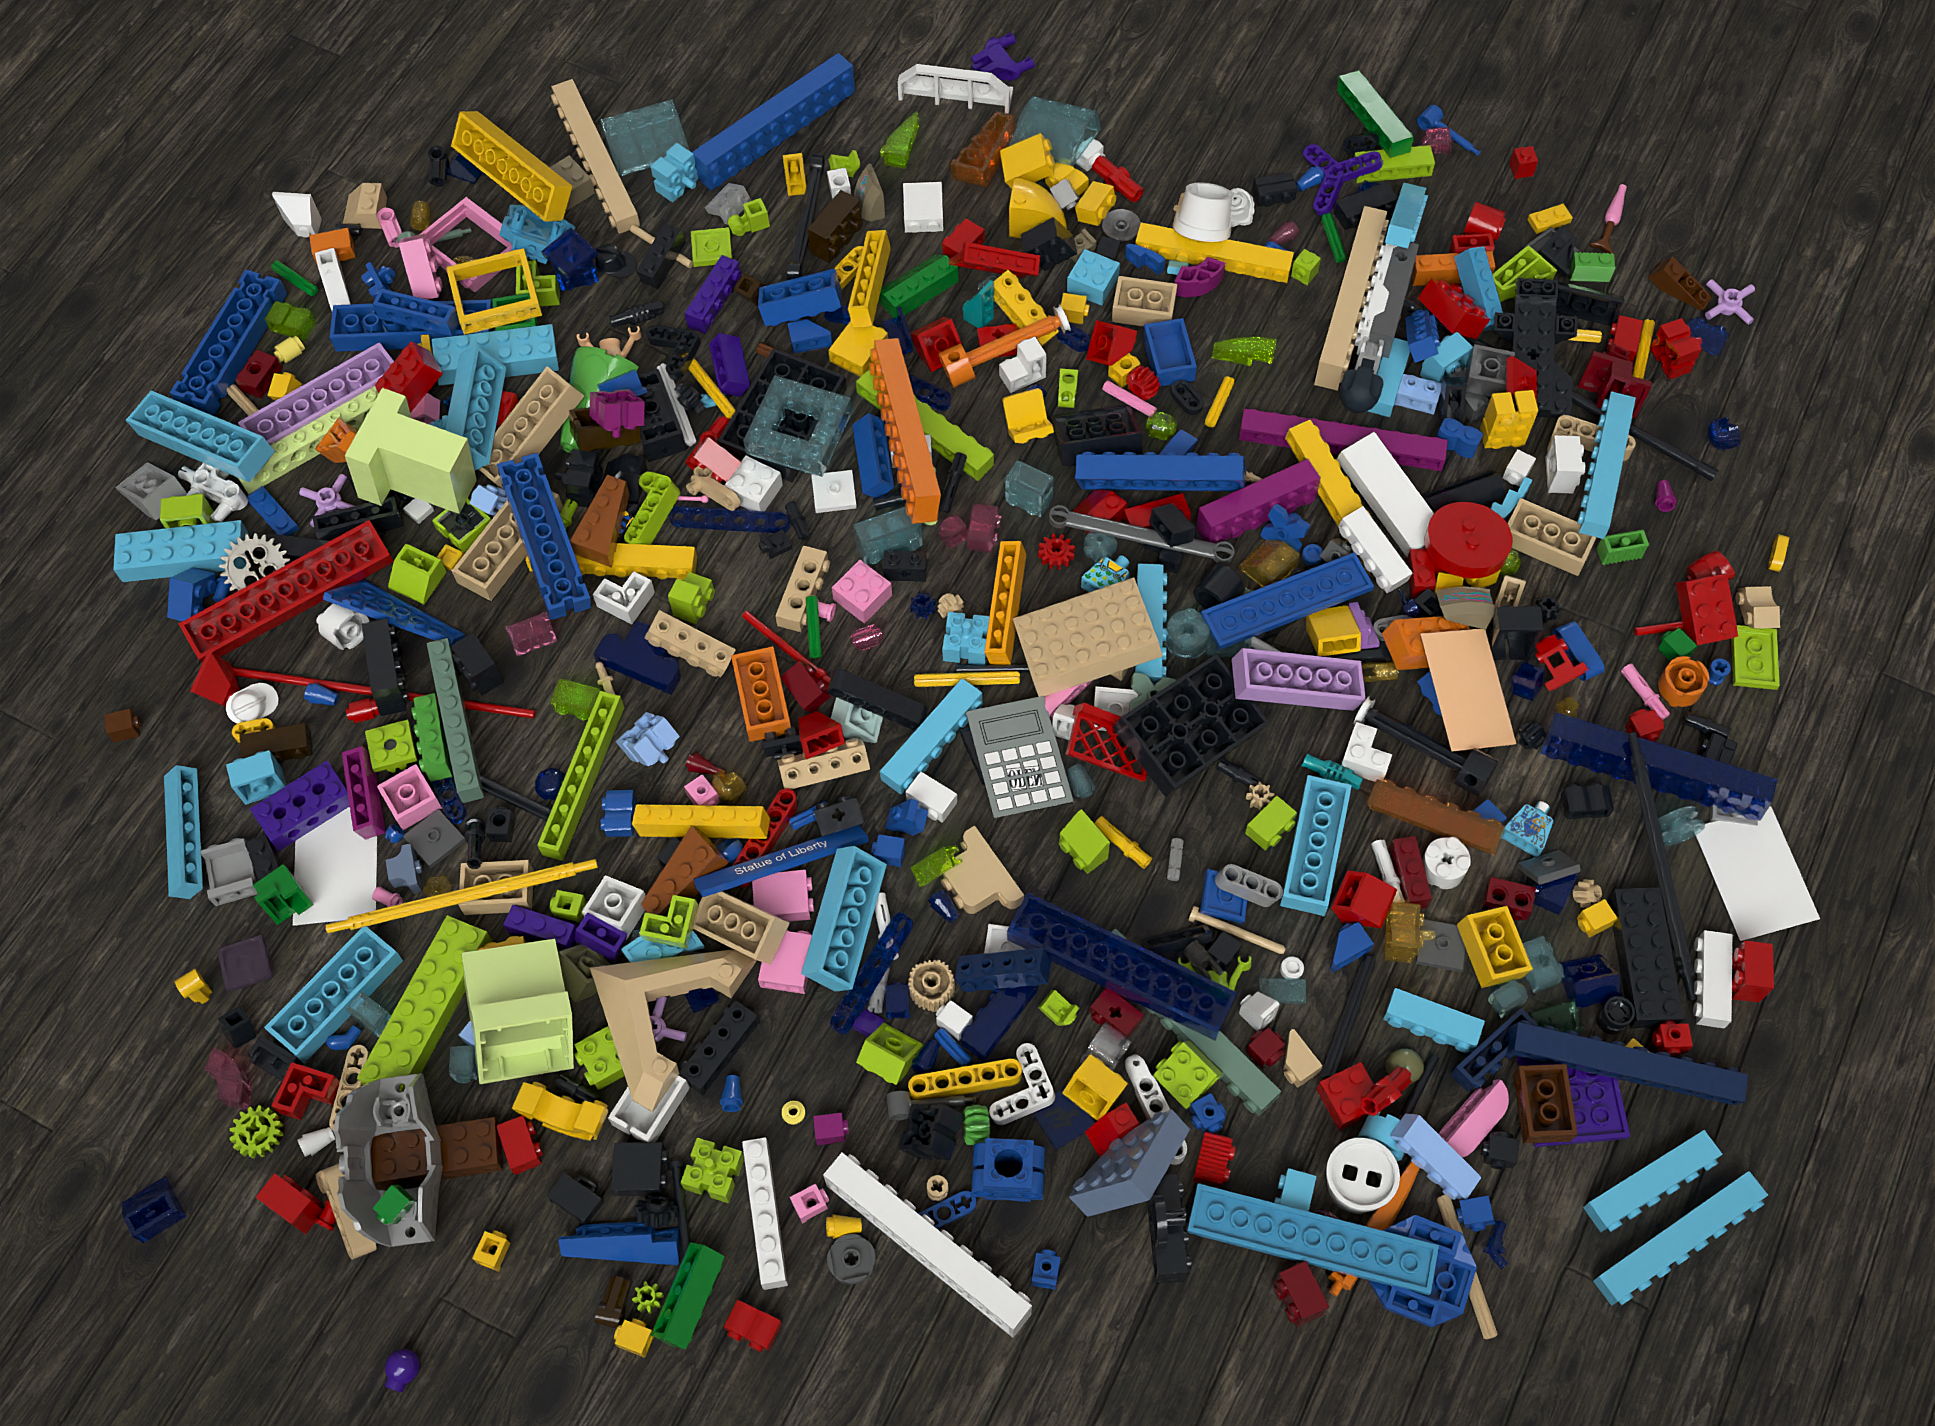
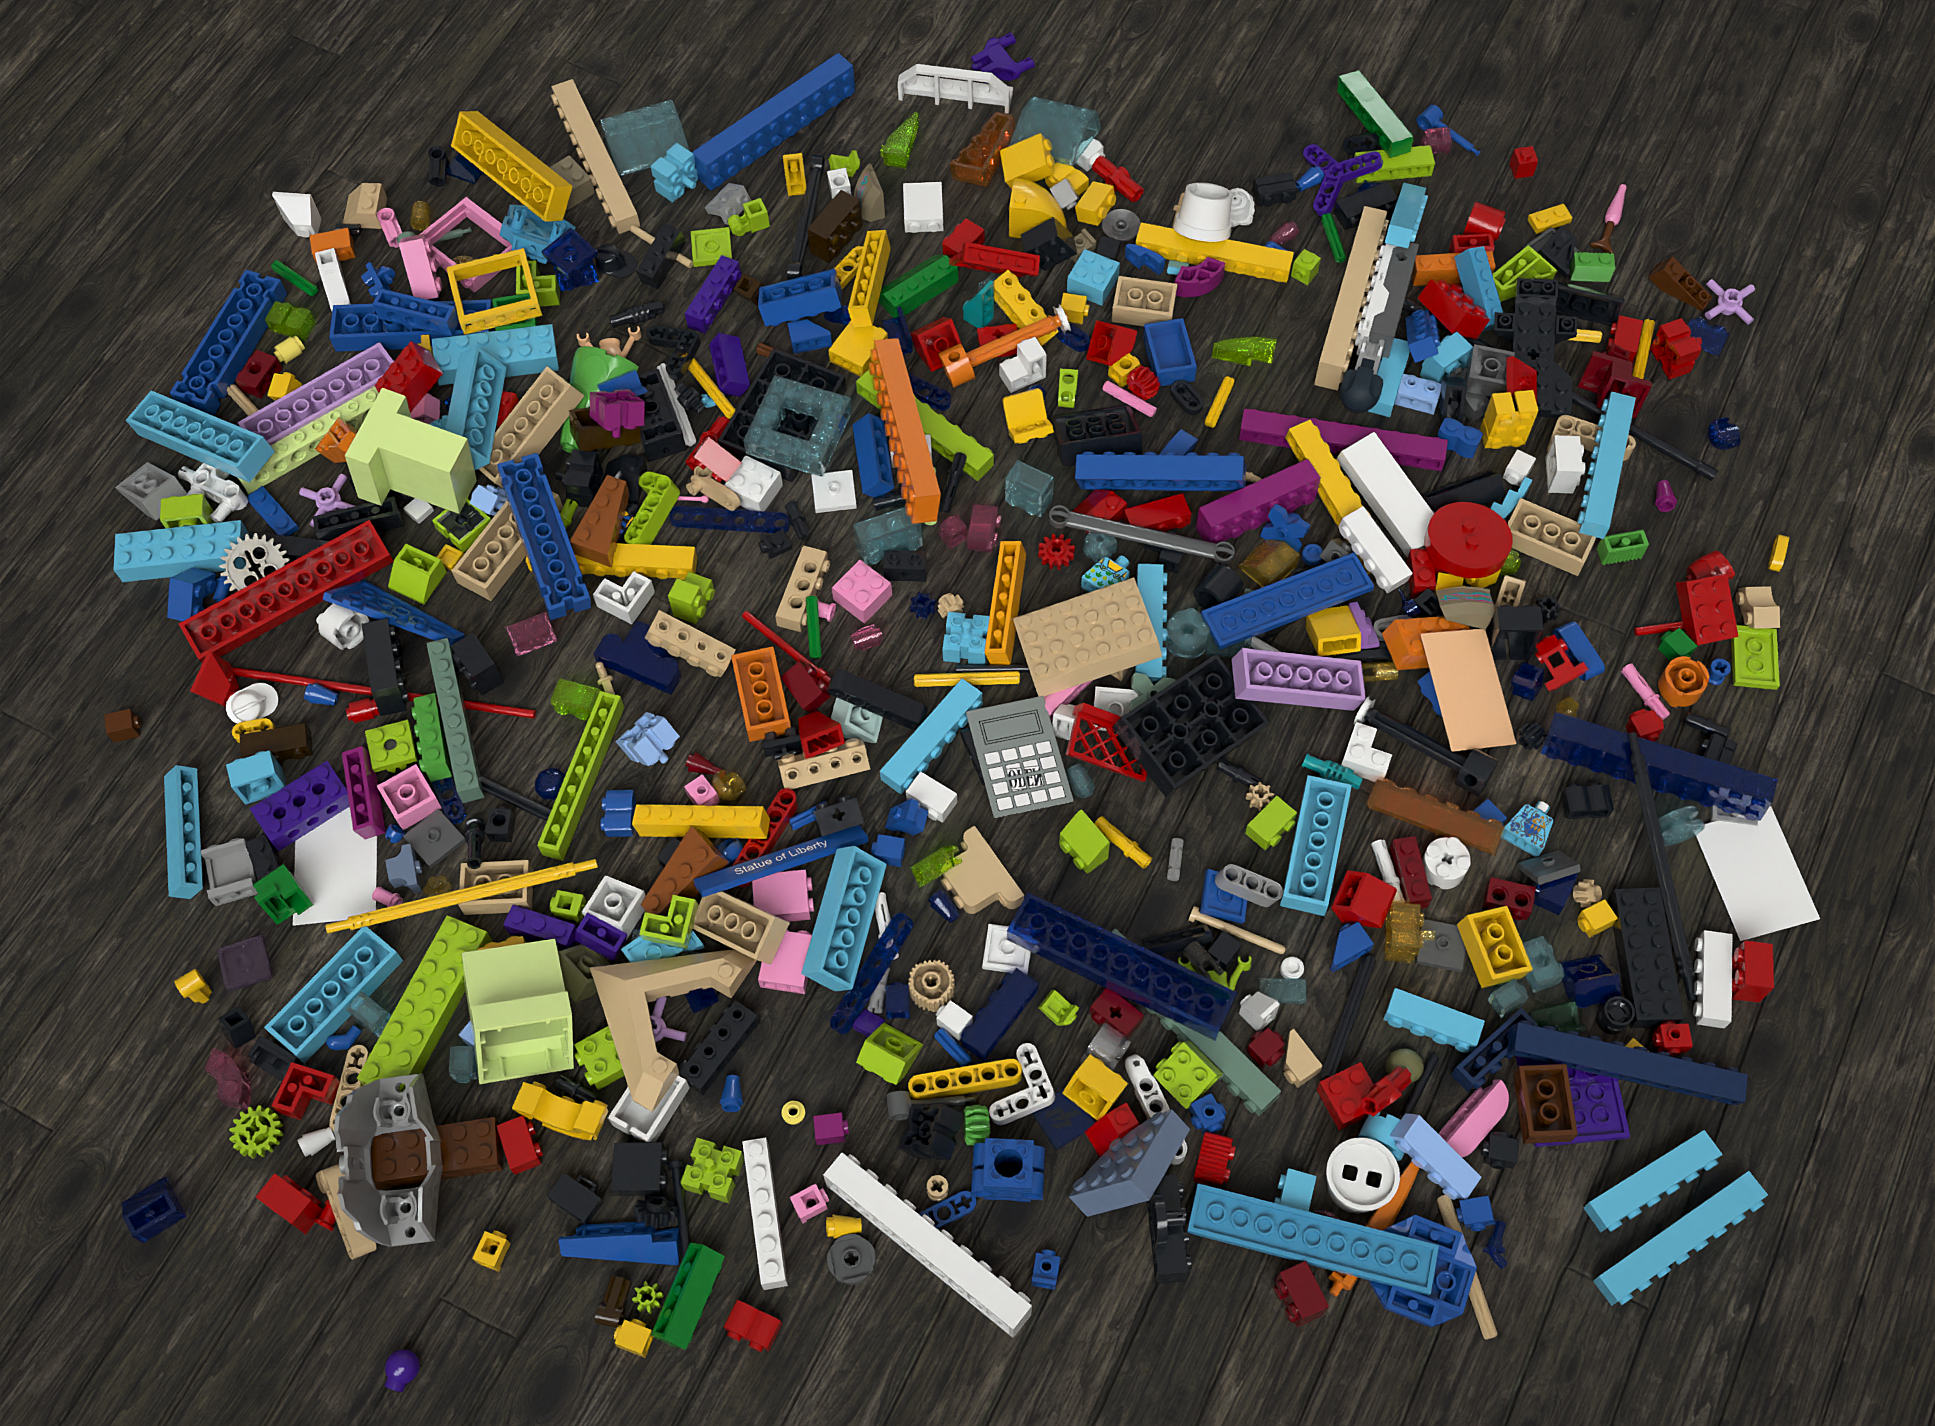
(393, 1205): green brick -> none
(926, 1058): clear blue cone -> none
(1003, 970): dark blue brick -> none
(1161, 425): clear neon green head -> none
(1172, 525): black brick -> none

